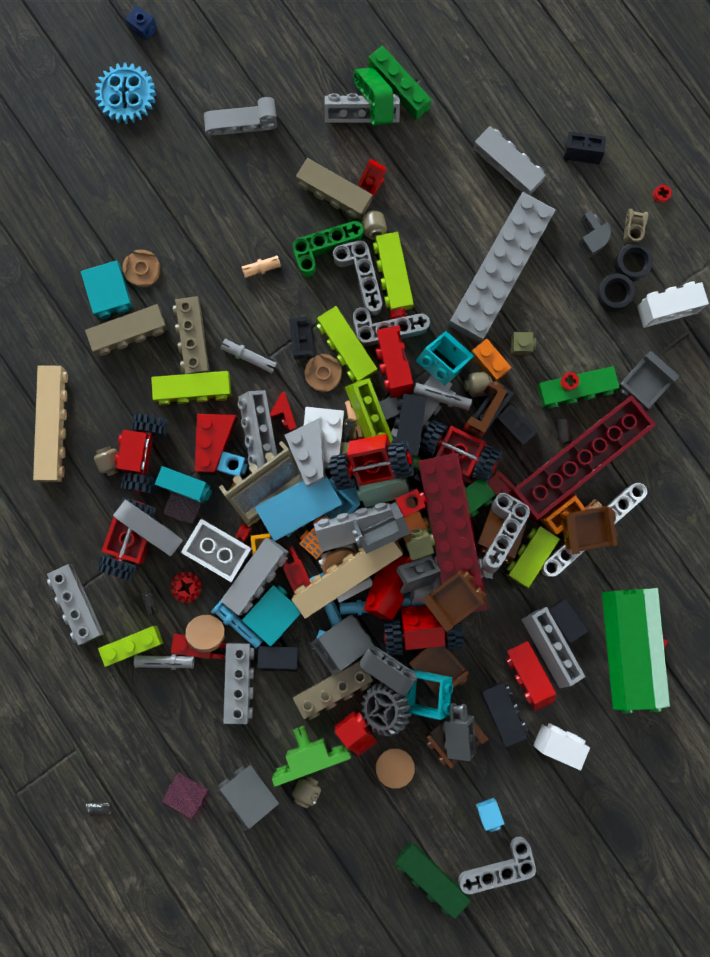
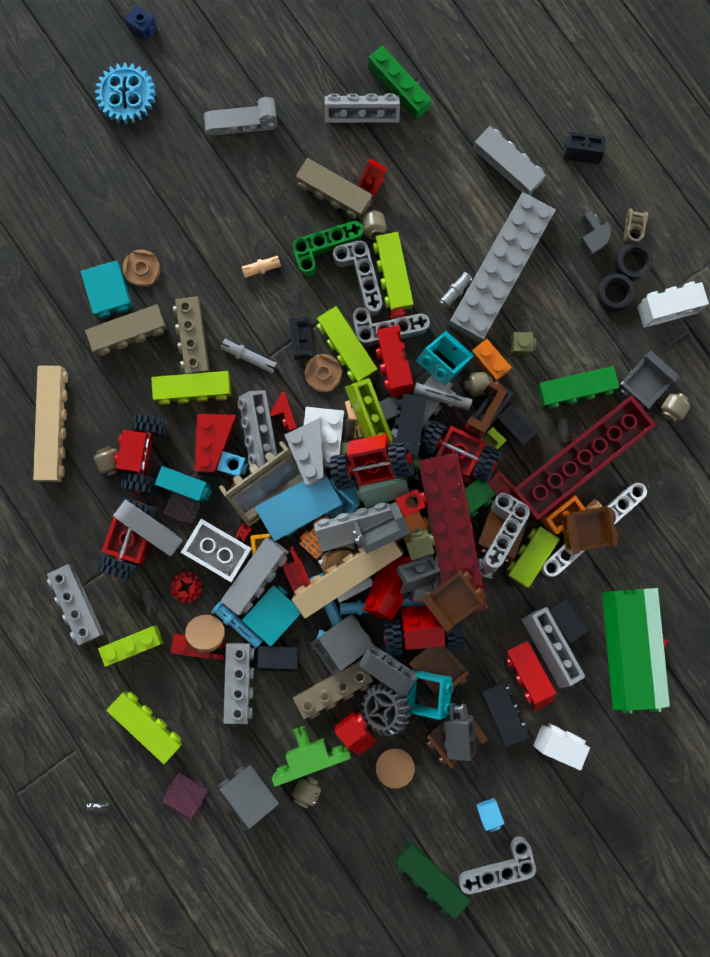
(144, 726): none -> lime brick
(164, 661): light grey pin -> none
(377, 93): green beam -> none
(456, 289): none -> light grey pin
(493, 438): none -> lime panel
(565, 385): red bush -> none
(659, 198): red bush -> none
(675, 407): none -> dark tan head

